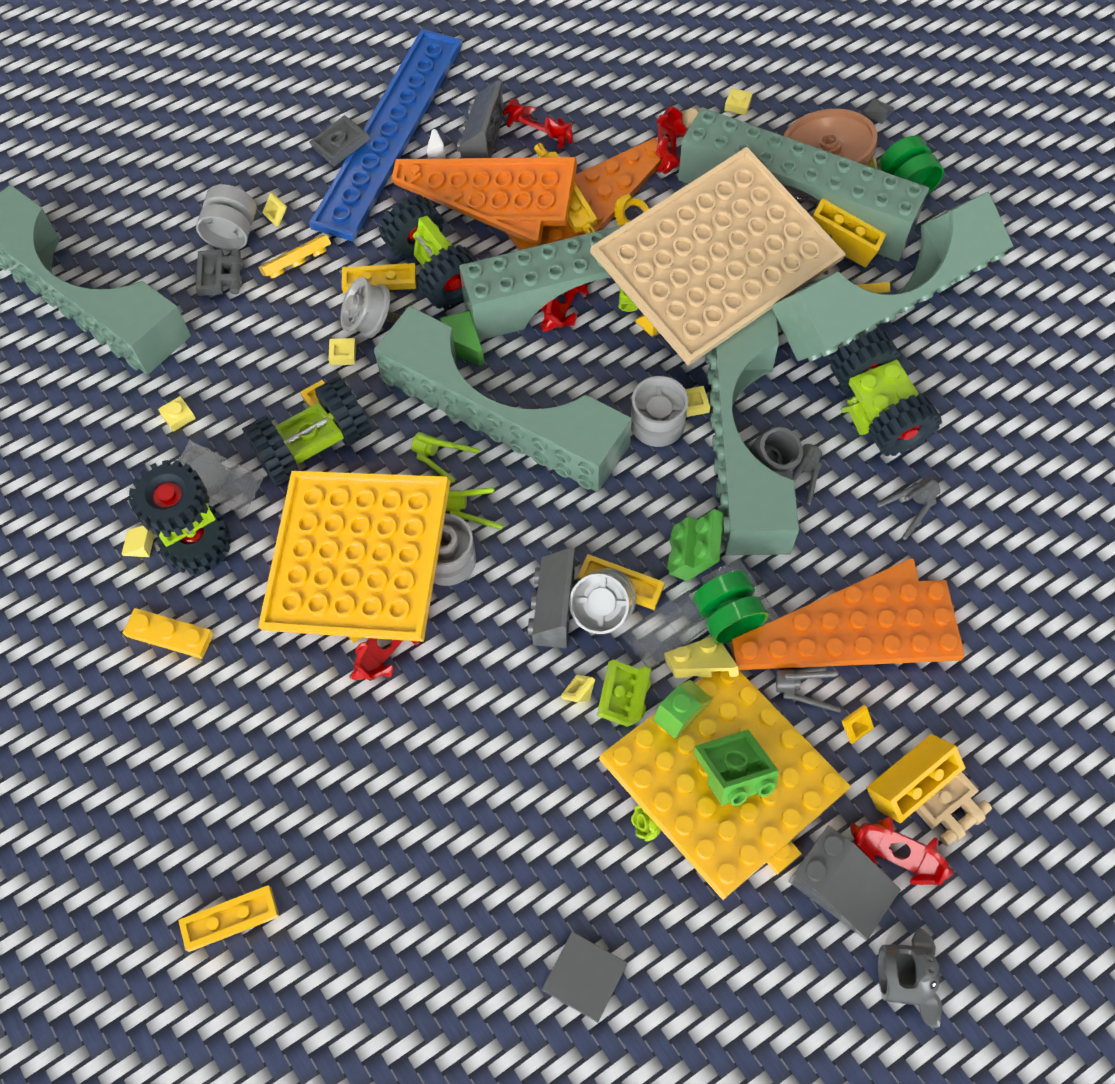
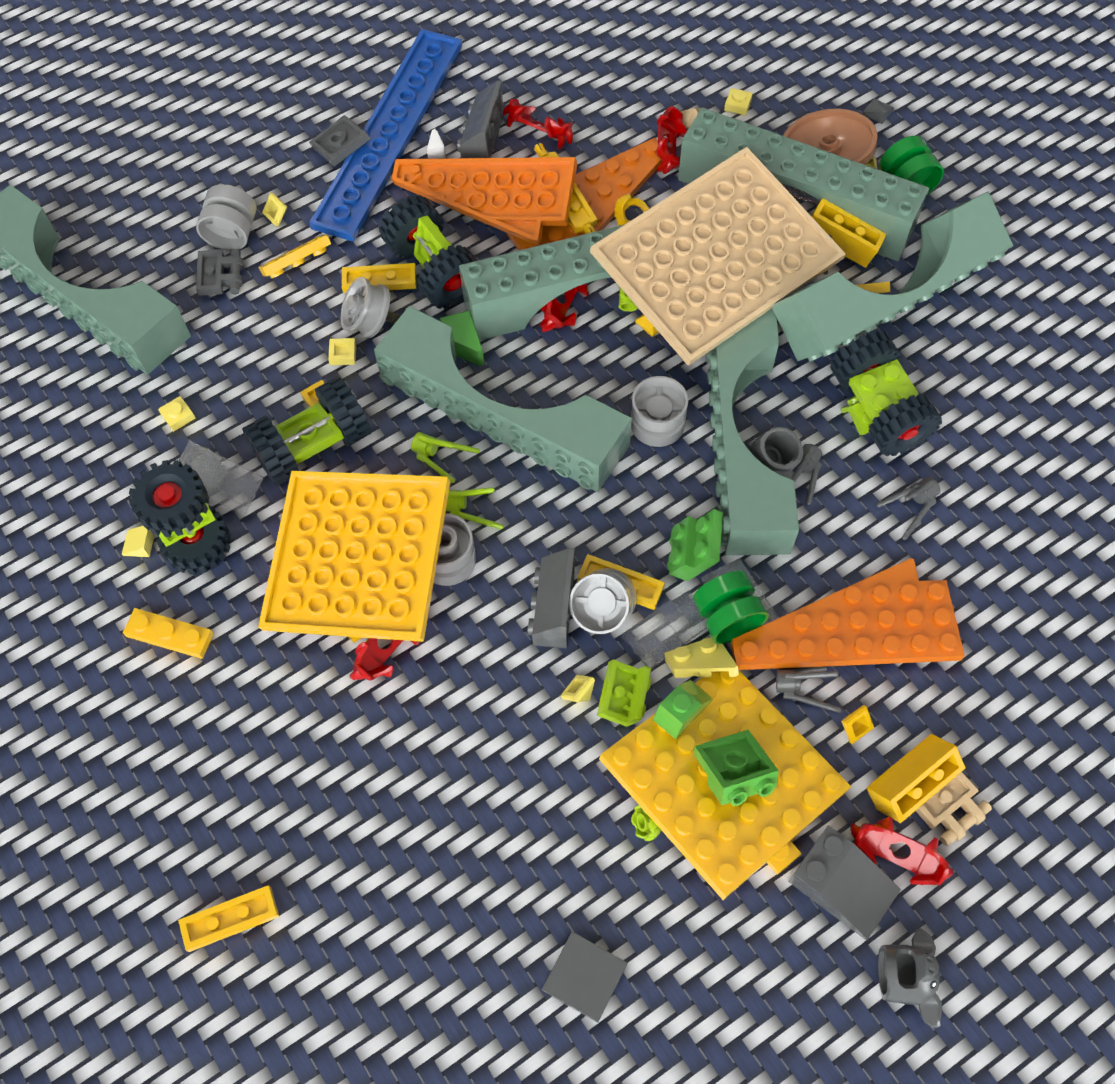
(697, 401): light yellow plate -> none

